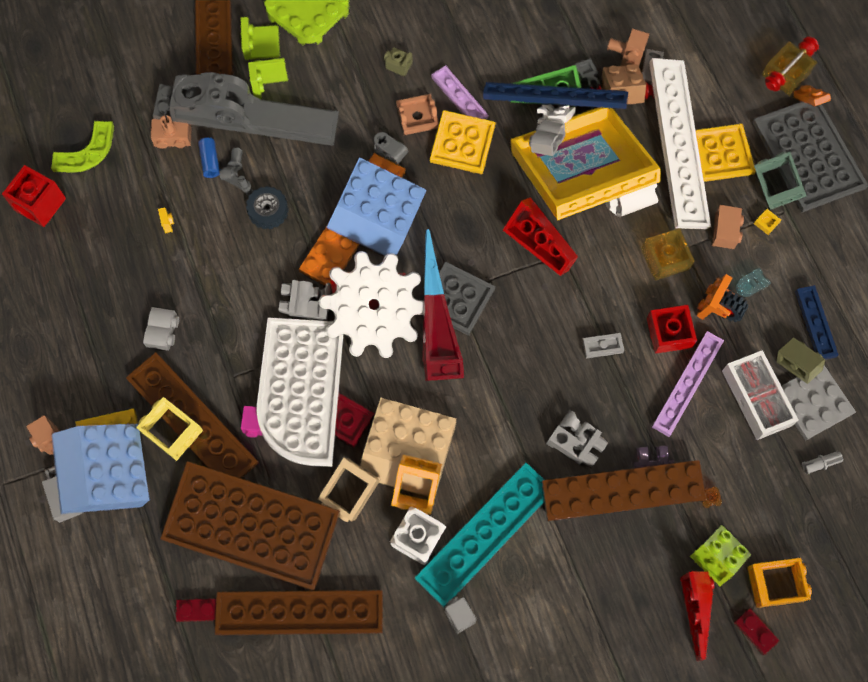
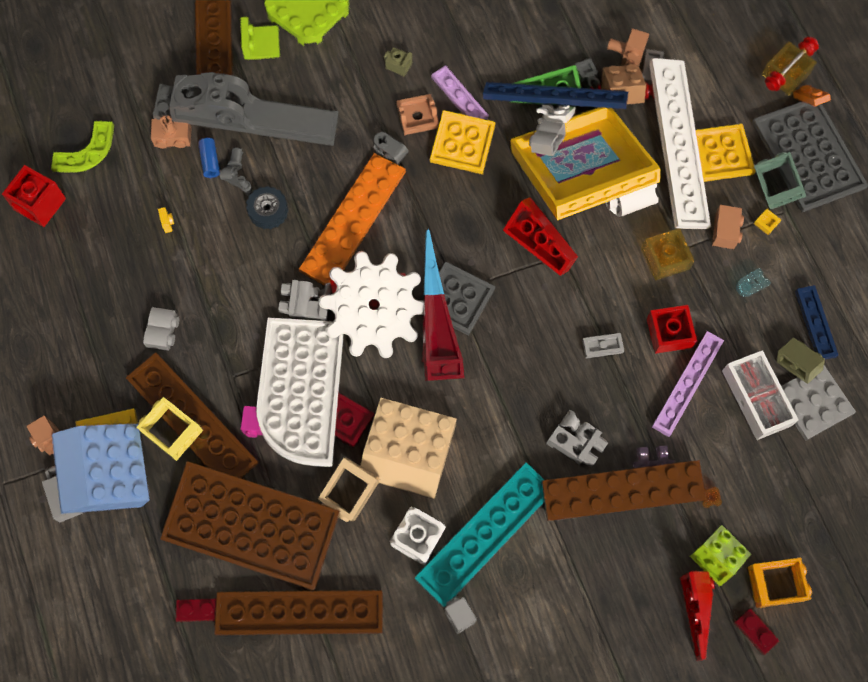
(266, 72): lime bracket -> none
(376, 208): medium blue slope -> none
(420, 468): light orange window -> none
(722, 301): plate -> none
(822, 462): light grey axle -> none

